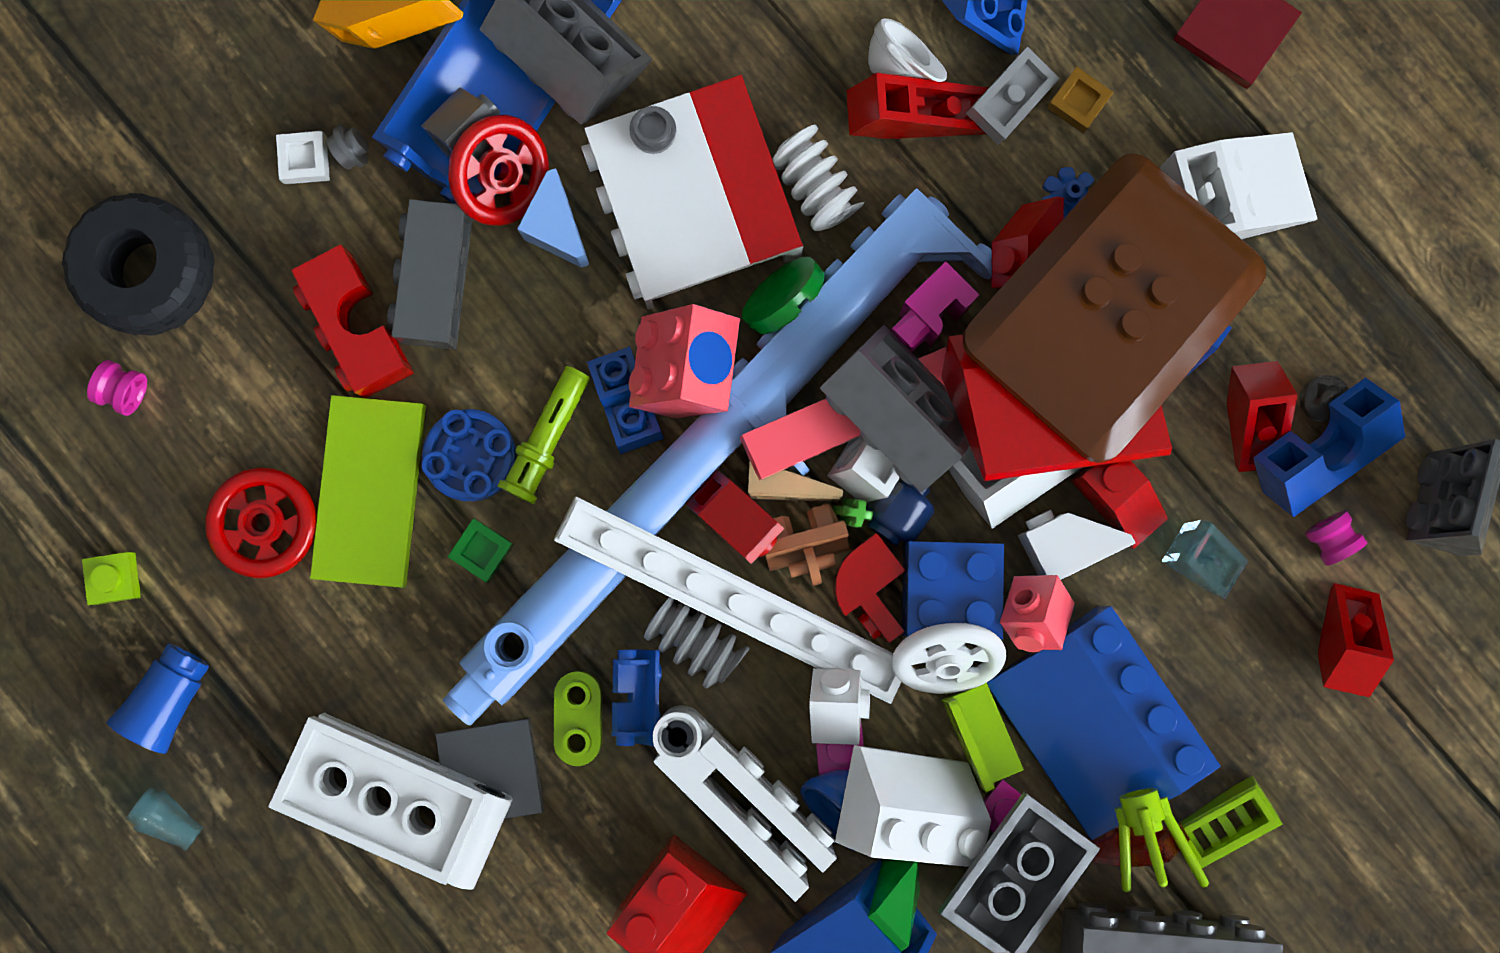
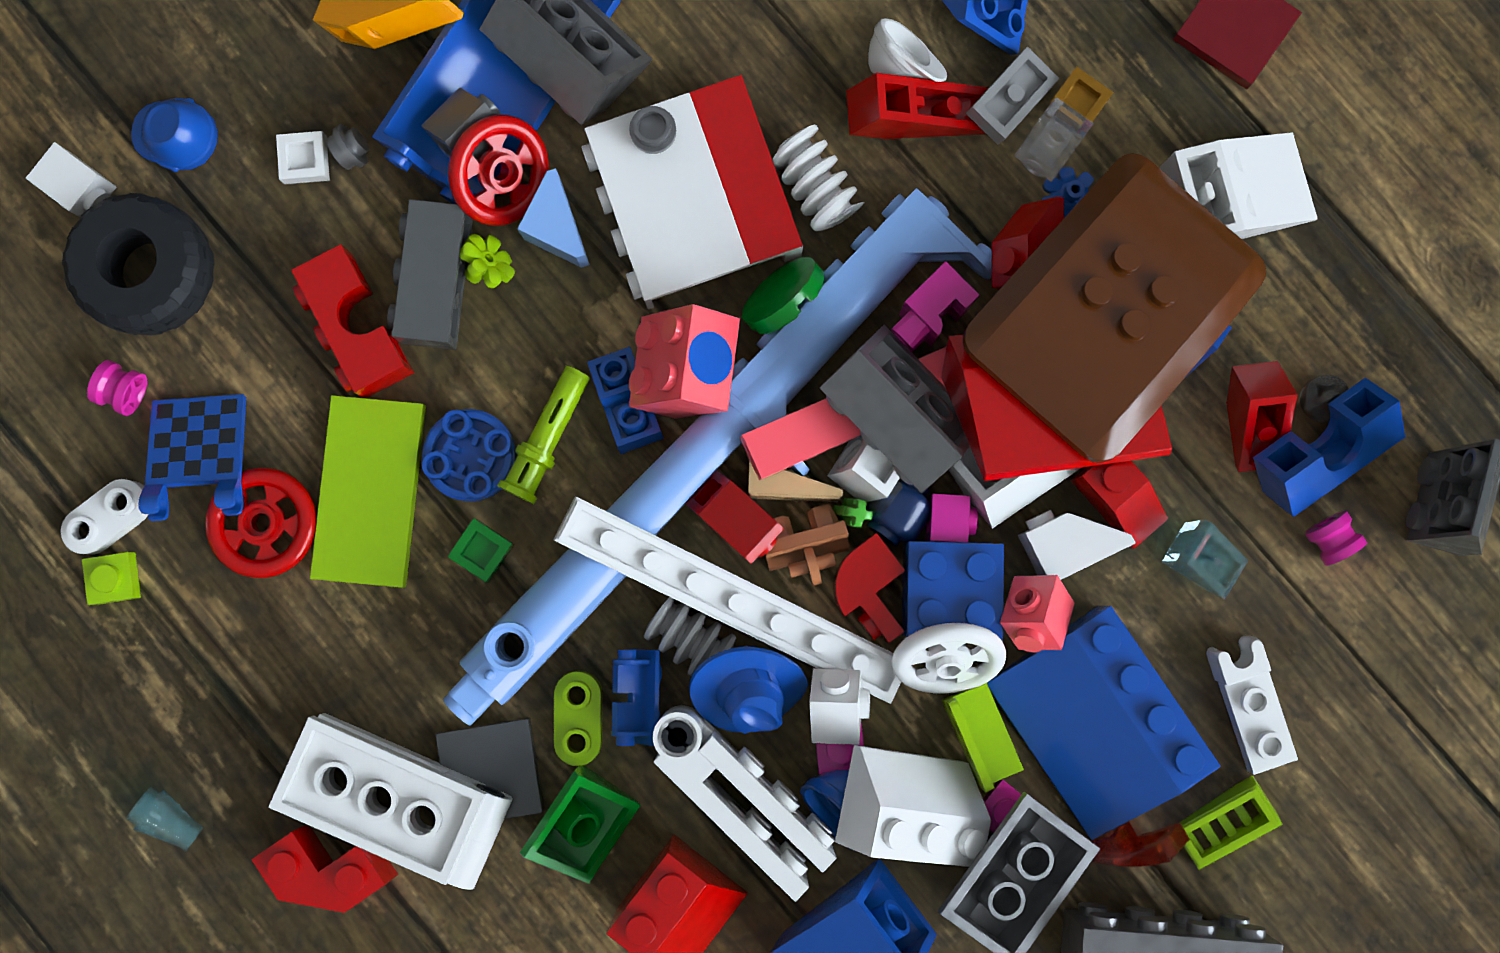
(70, 180): none -> white brick
(103, 517): none -> white plate
(160, 699): blue plant -> none
(175, 134): none -> blue hat
(195, 445): none -> blue flag
(305, 874): none -> red brick
(486, 261): none -> lime plant
(581, 825): none -> green slope
(746, 689): none -> blue hat
(896, 900): green slope -> none
(951, 519): none -> dark pink plate
(1053, 140): none -> clear brick
(1144, 812): lime plant -> none
(1253, 706): none -> white plate
(1354, 641): red slope -> none

